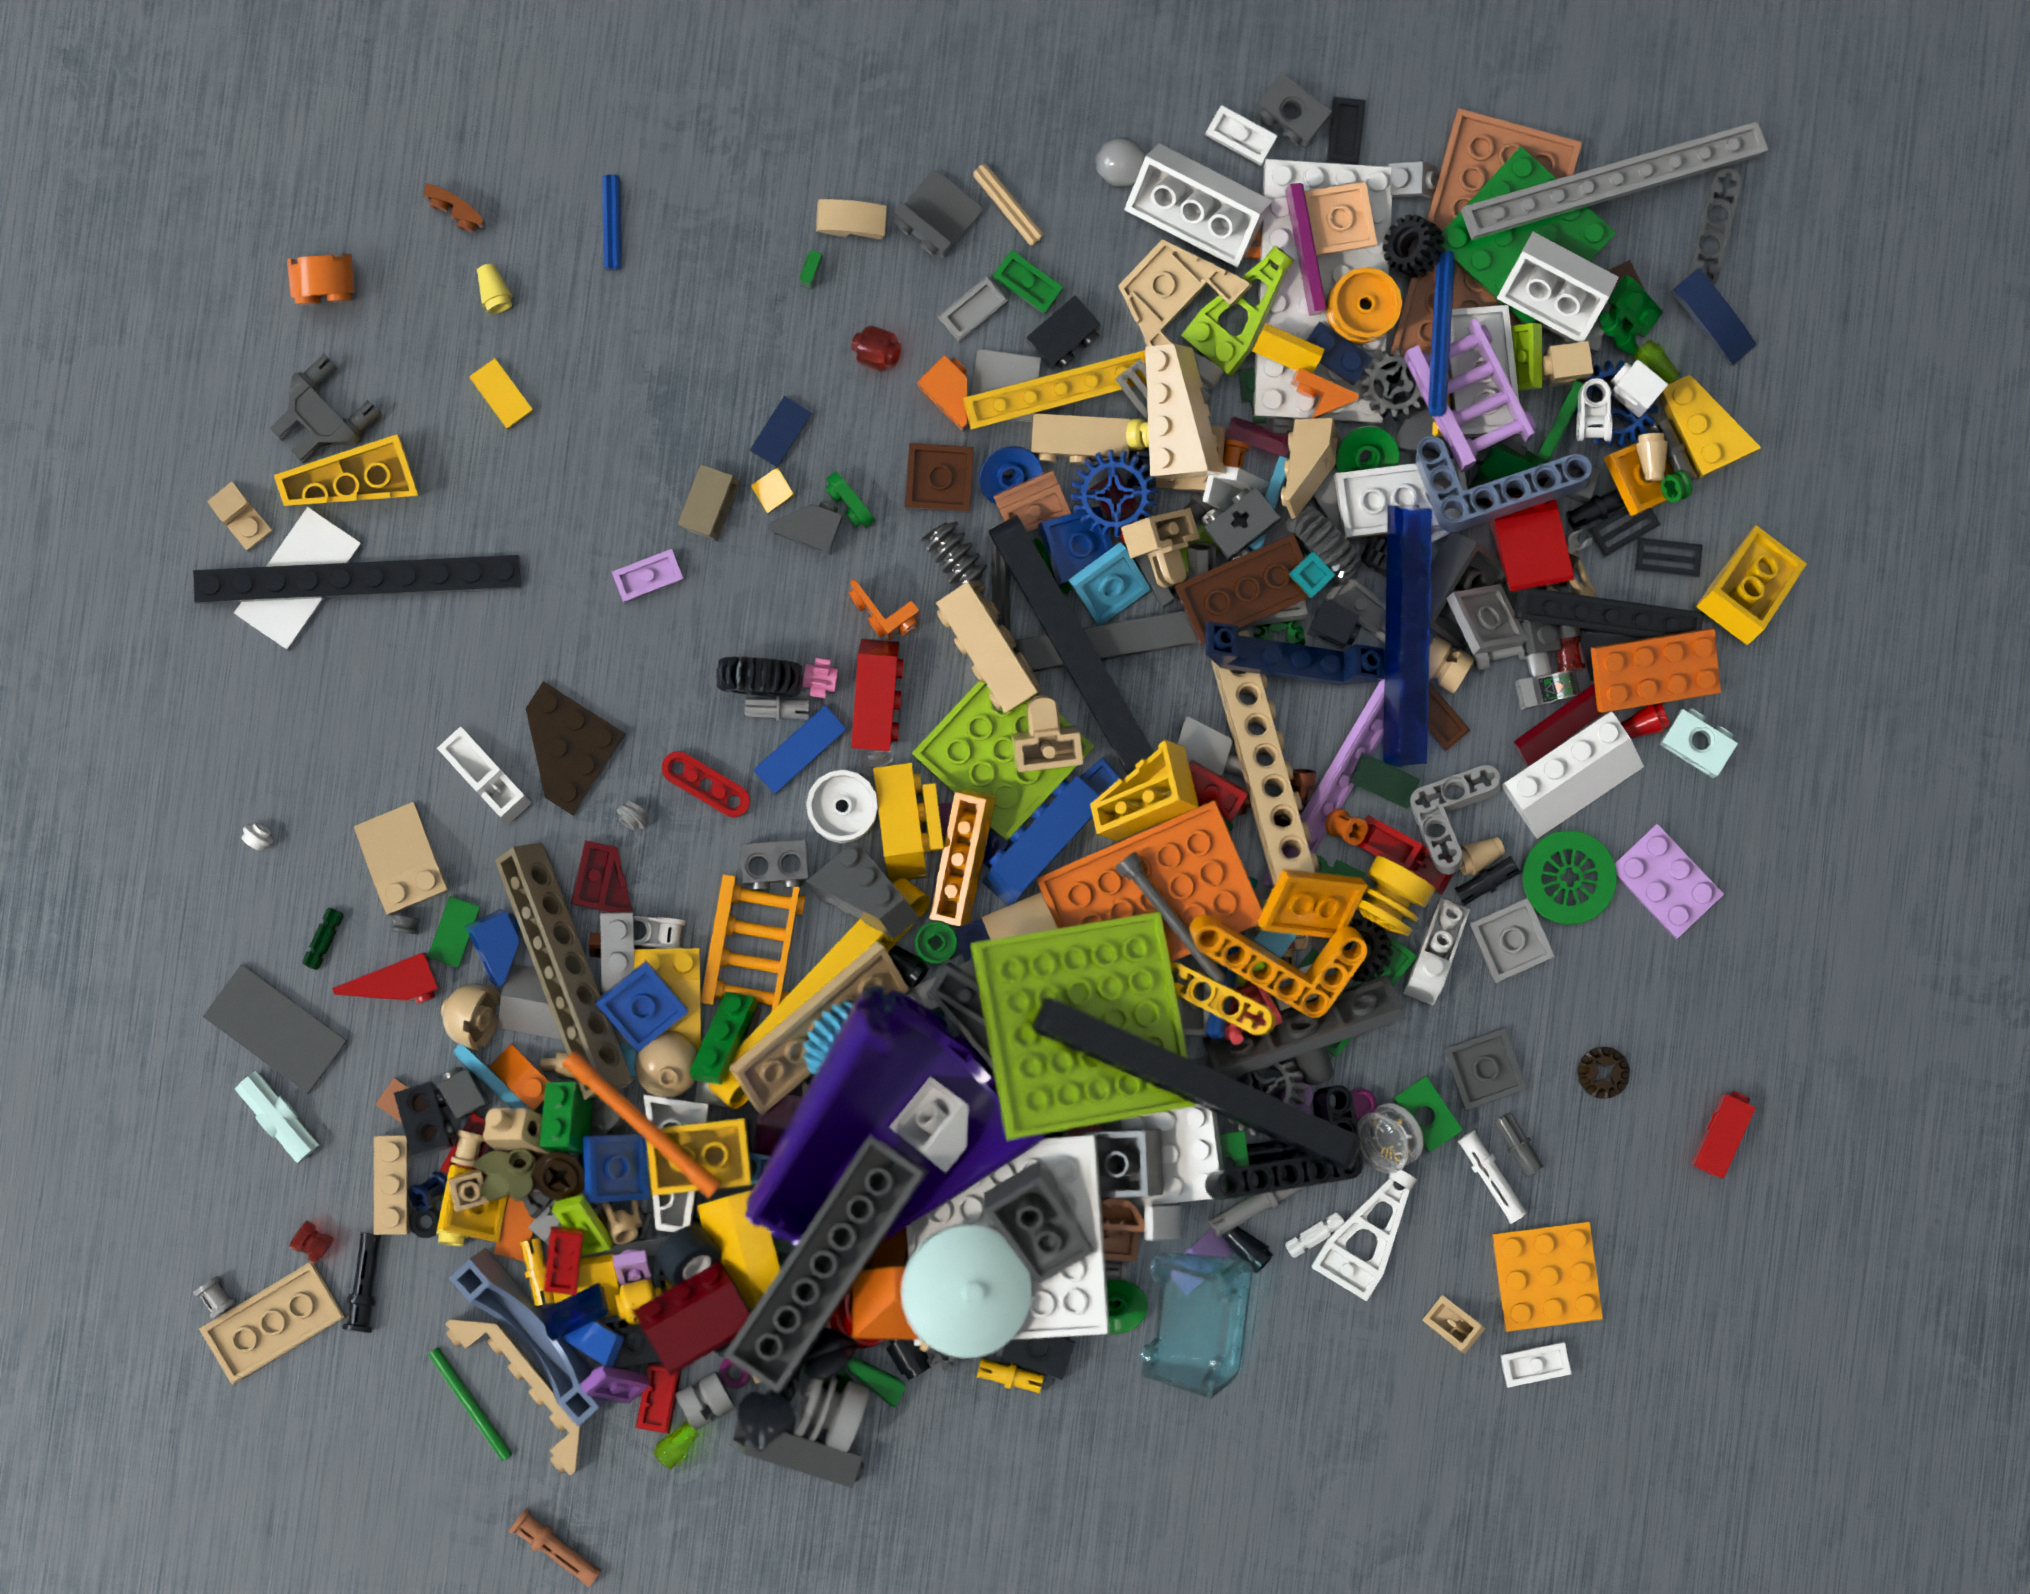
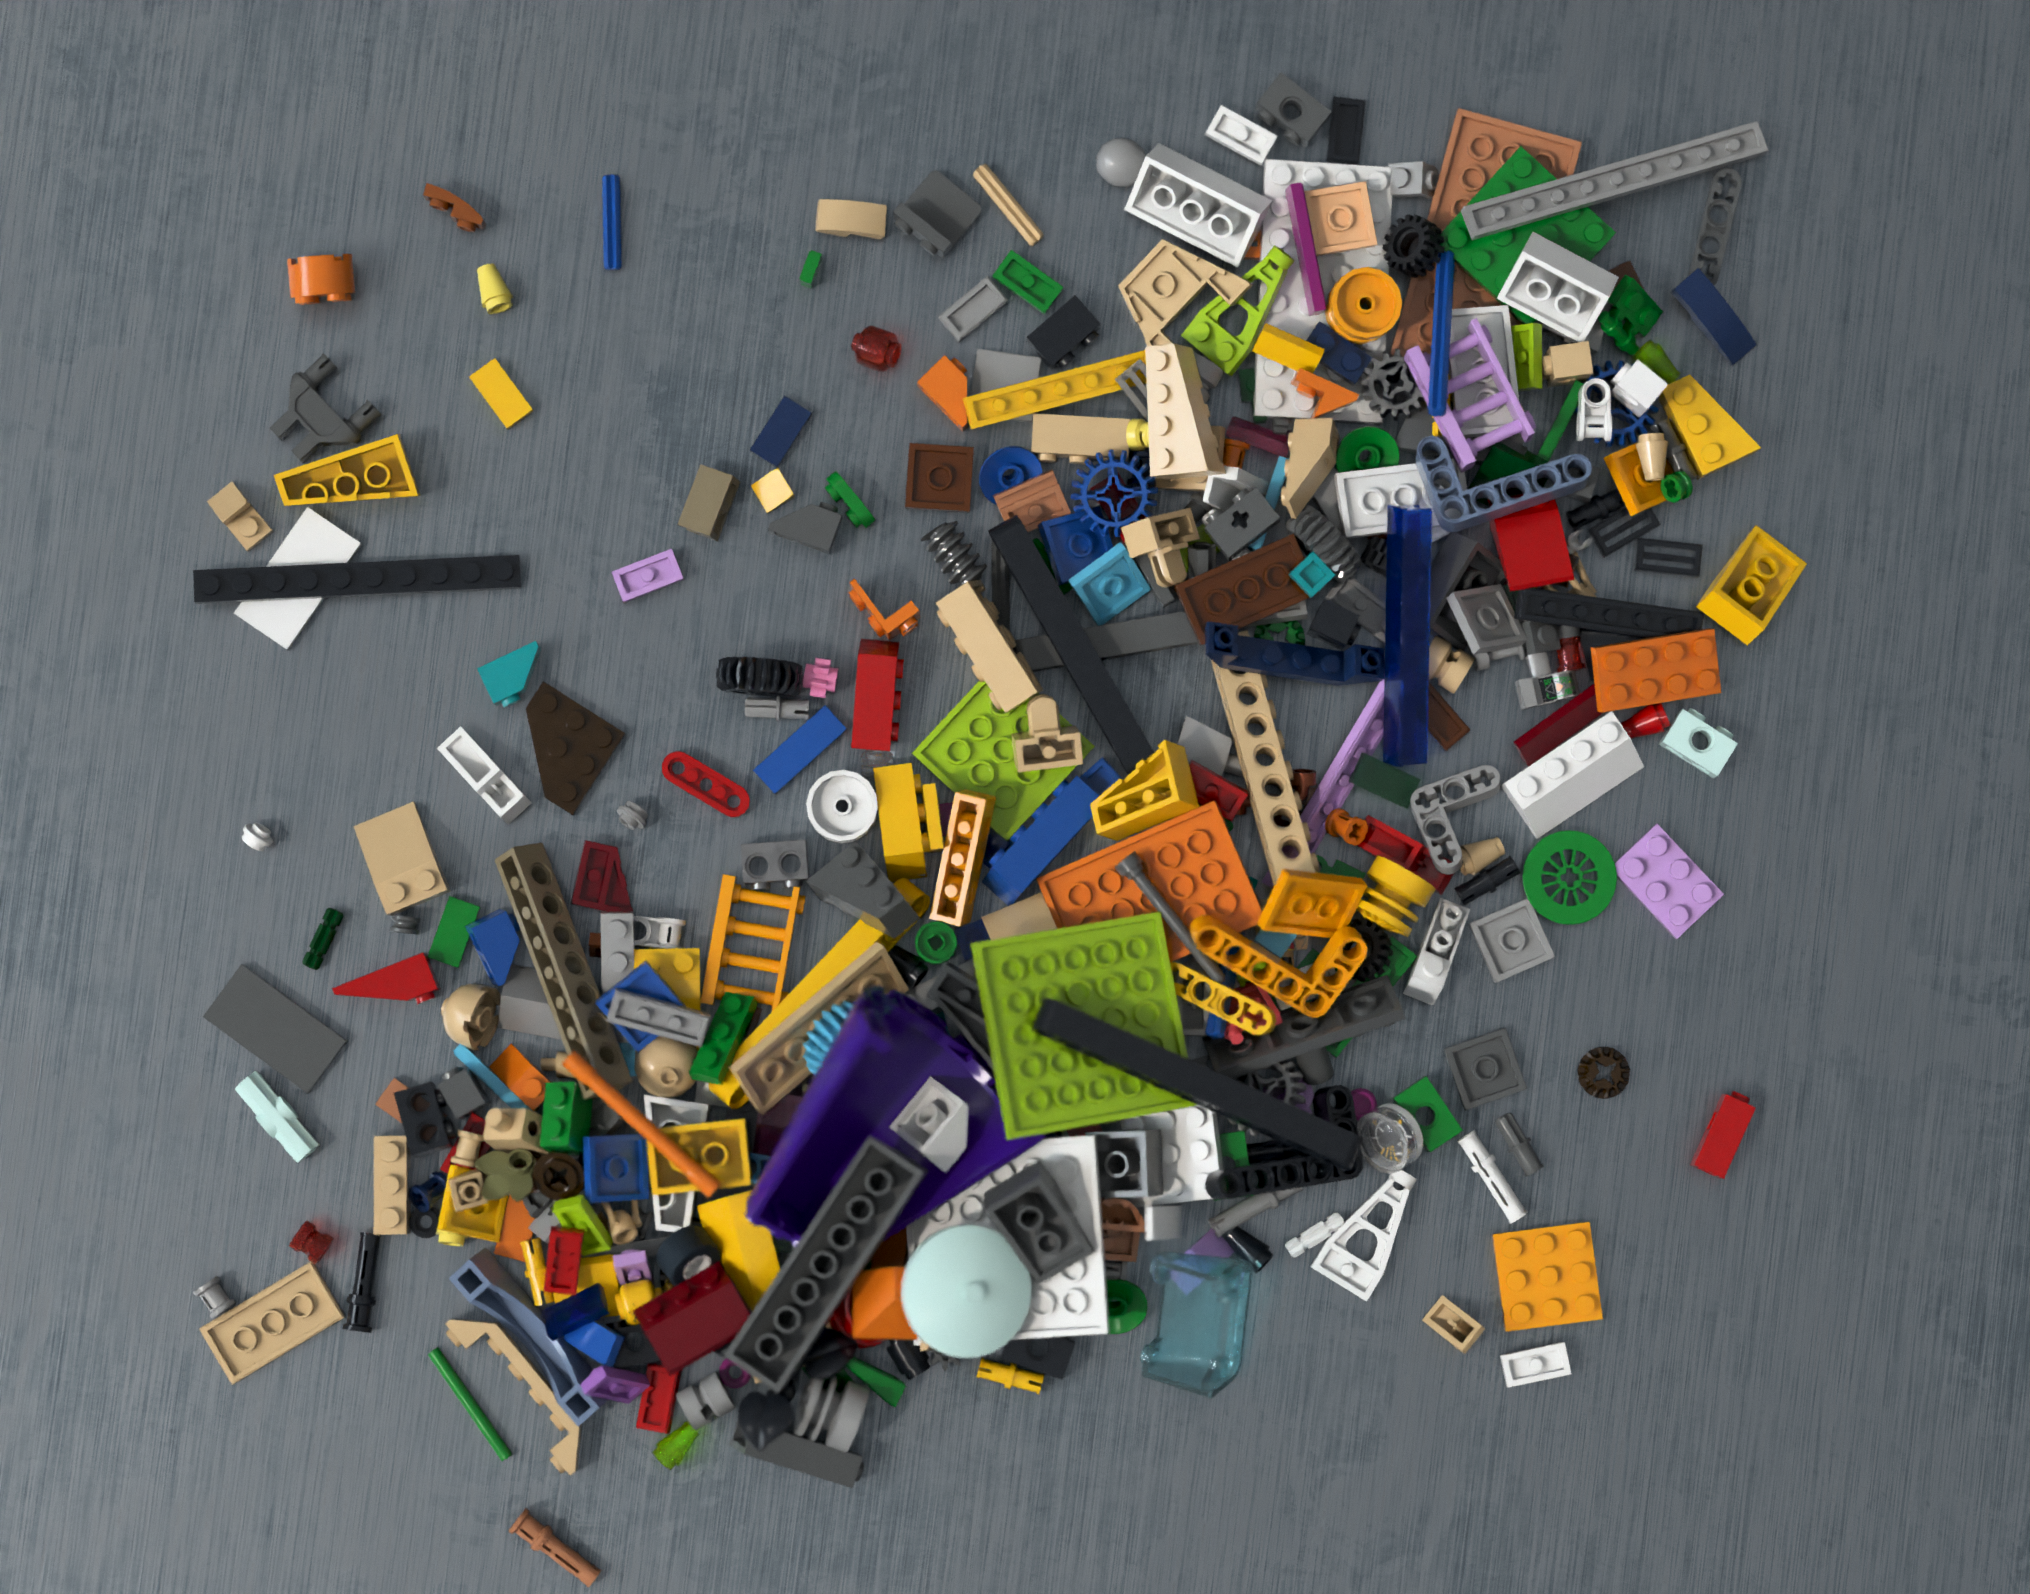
(510, 674): none -> teal slope
(658, 1017): none -> light grey tile

